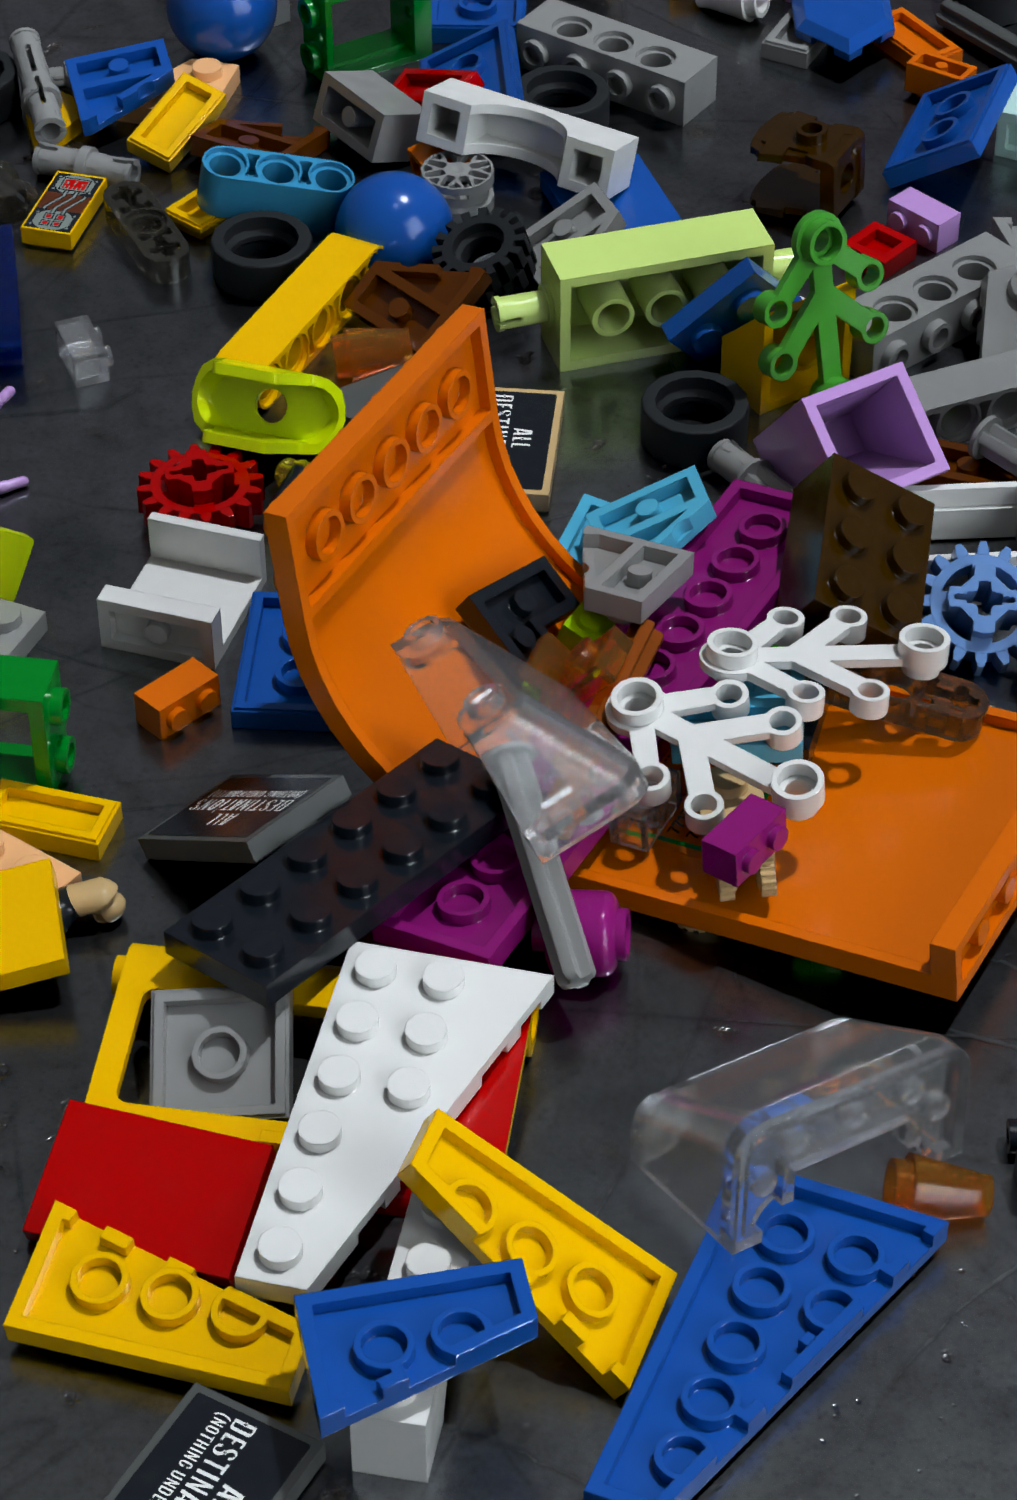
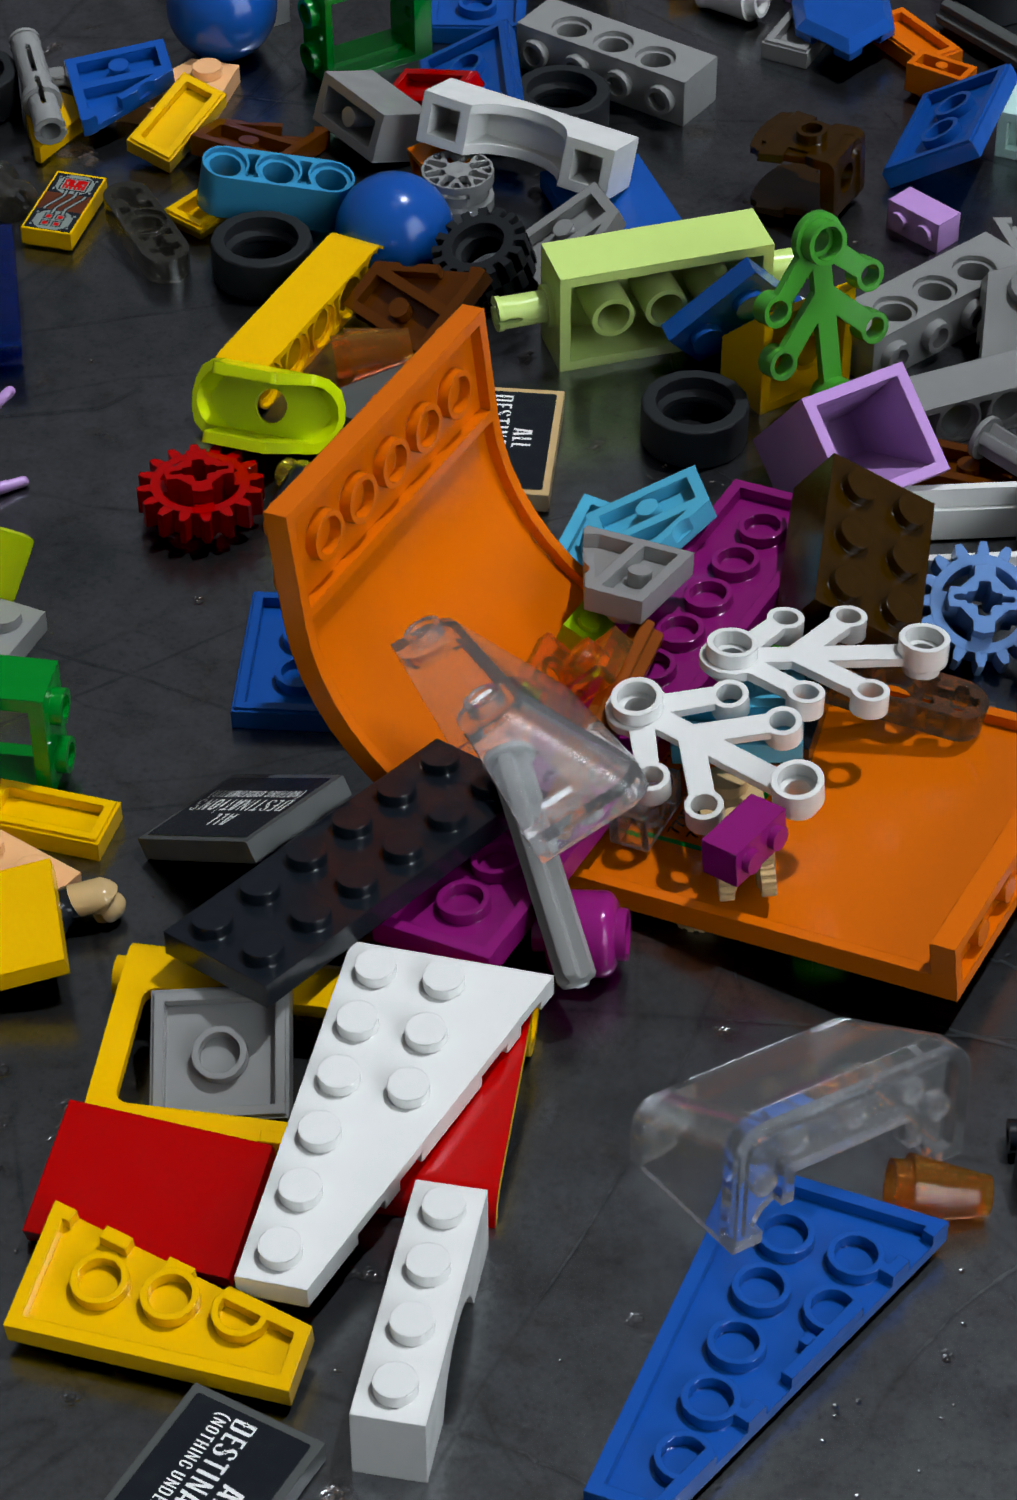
(83, 351): clear piece -> none
(87, 160): light grey pin -> none
(177, 698): orange piece -> none
(187, 593): white panel -> none
(408, 1334): blue wing -> none
(519, 607): black plate -> none
(585, 1278): yellow wing -> none
(735, 463): light grey axle -> none
(886, 245): red tile -> none

